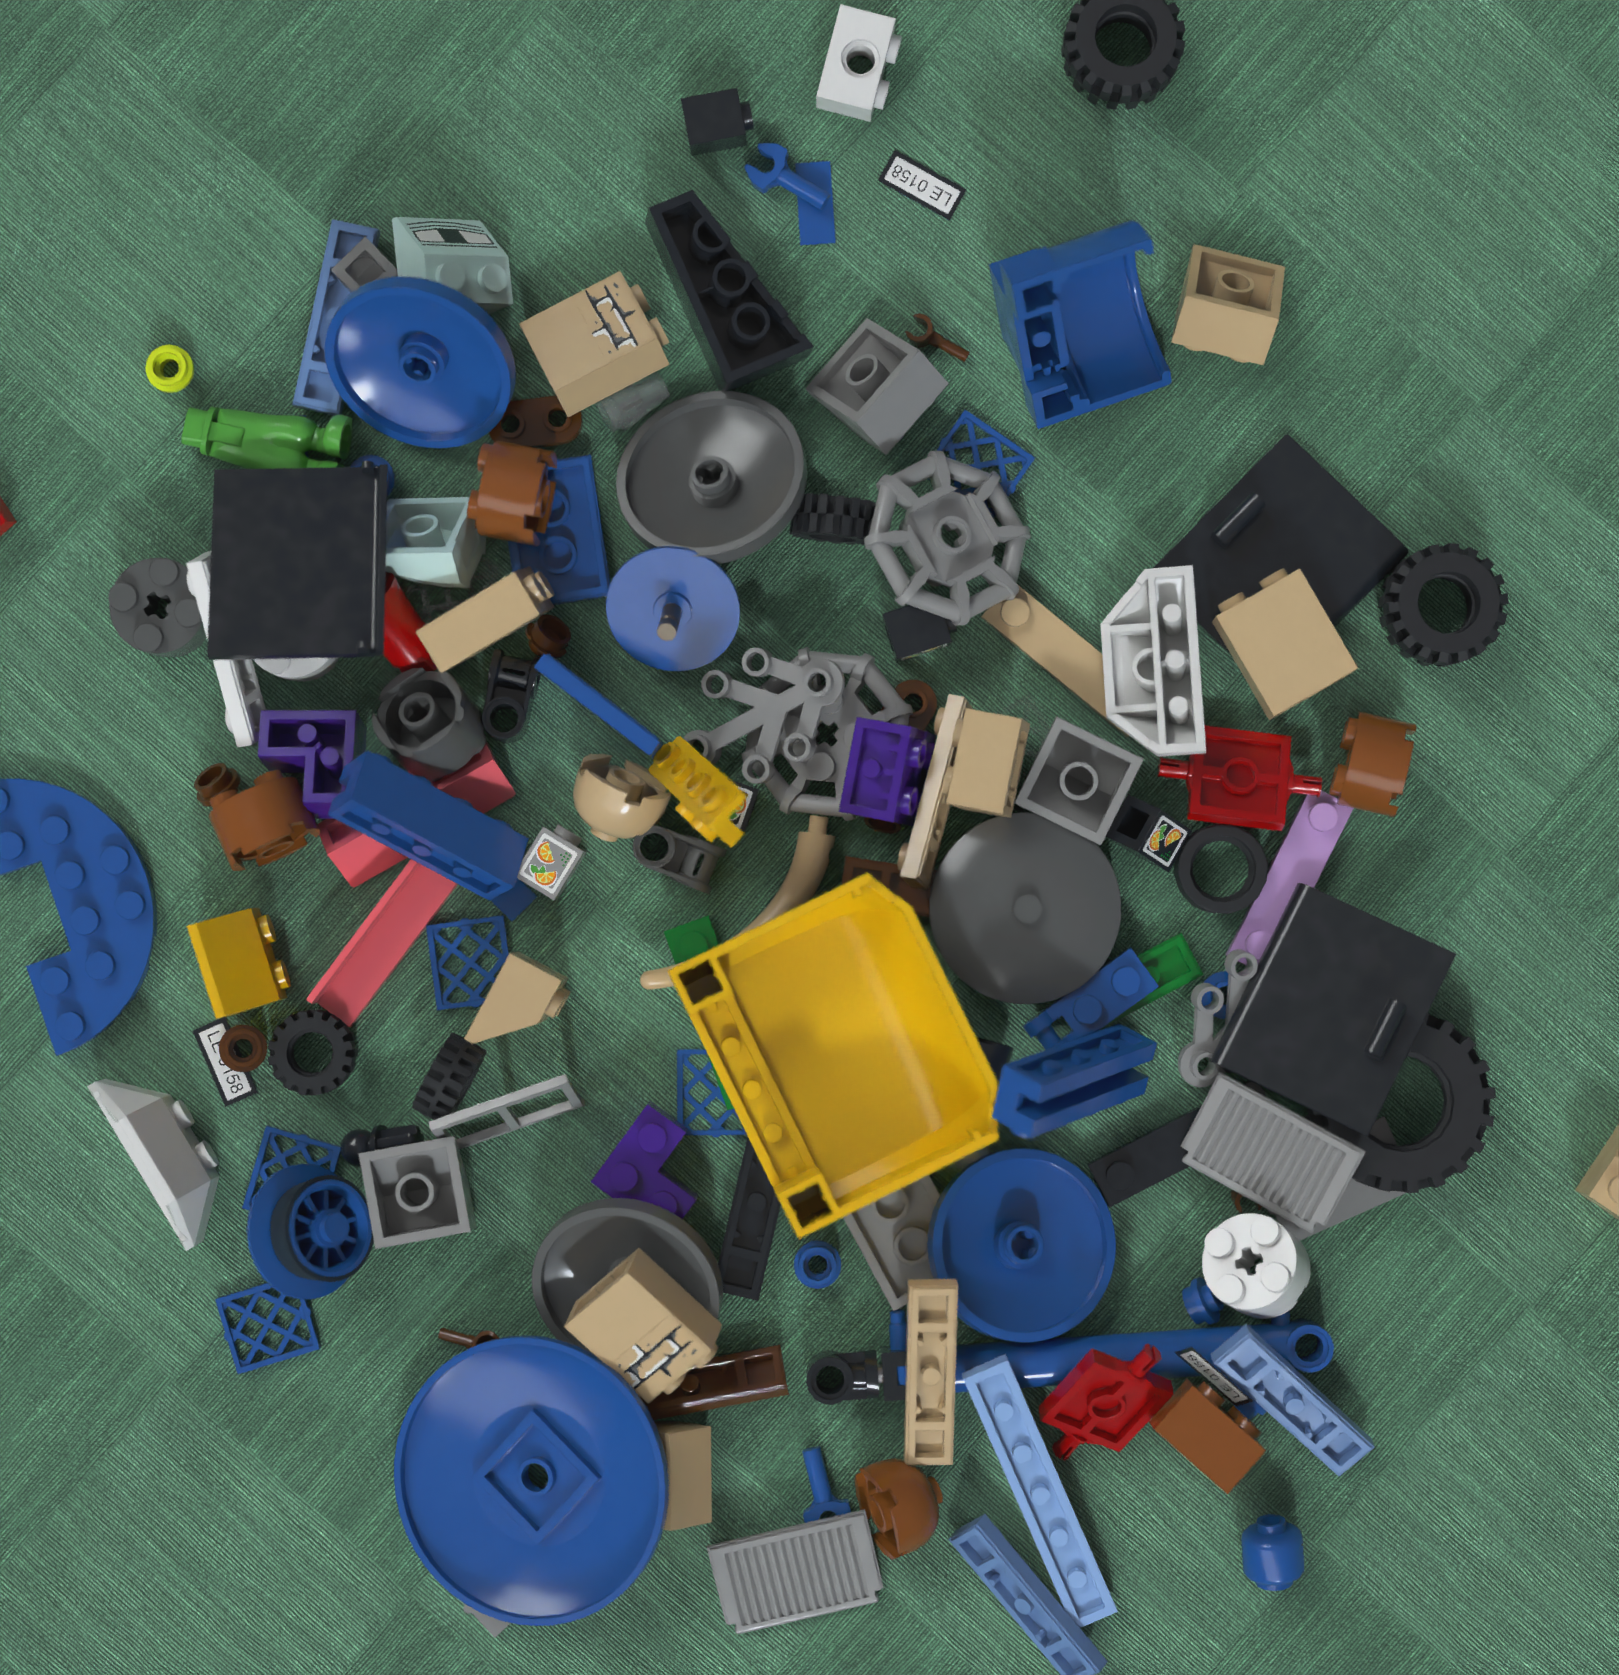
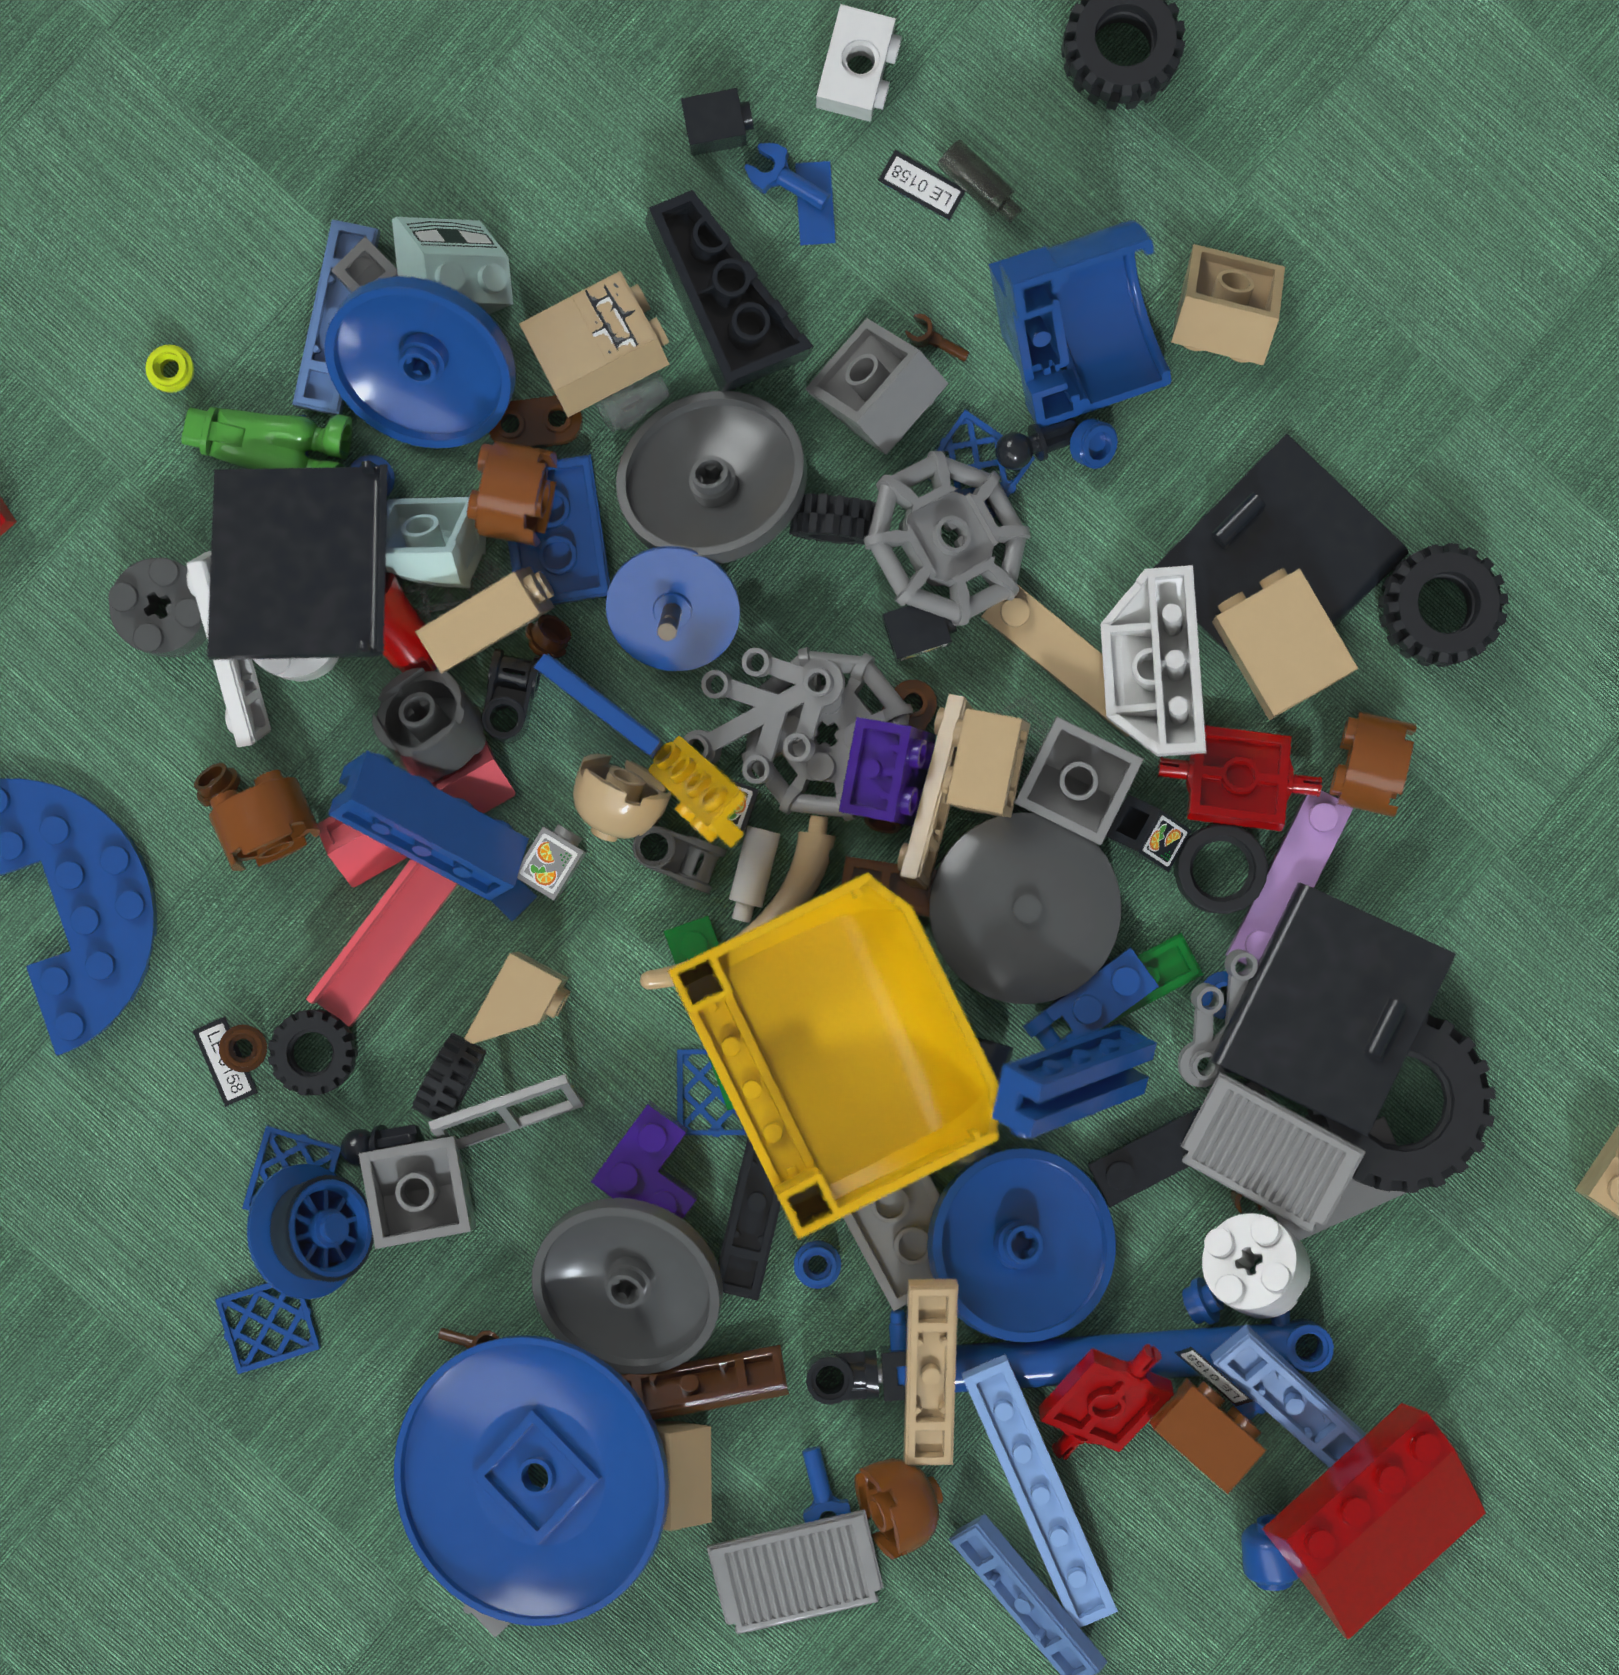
(165, 1153): white wedge -> none
(239, 961): yellow slope -> none
(315, 745): dark purple brick -> none
(465, 925): blue window -> none
(644, 1326): tan brick -> none
(753, 871): none -> white cylinder
(979, 181): none -> clear smoke cylinder
(1016, 449): none -> black axle
(1093, 443): none -> blue tile
(1377, 1517): none -> red slope

